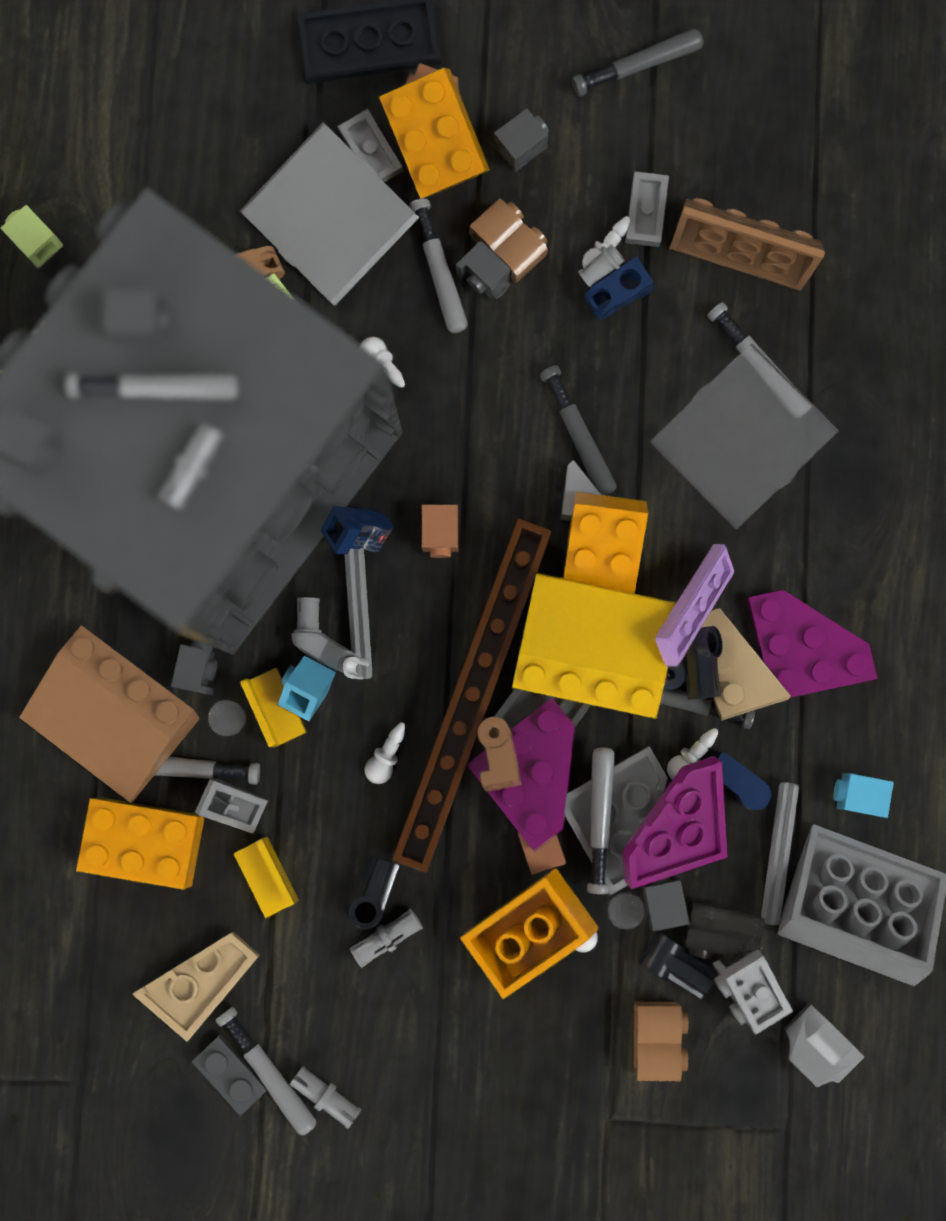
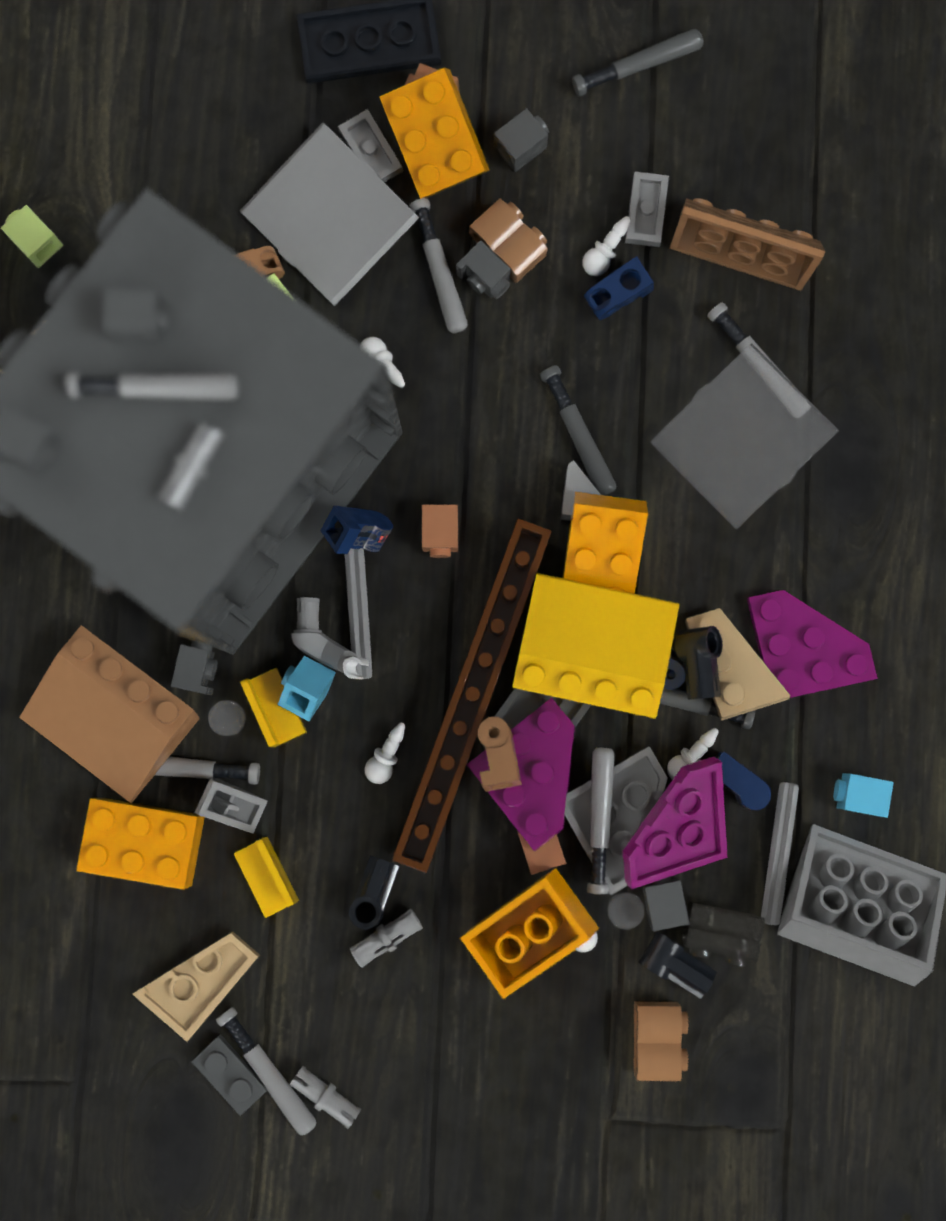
(601, 265): light grey pin -> none
(694, 605): lavender tile -> none
(753, 990): light grey bracket -> none
(820, 1048): light grey slope -> none

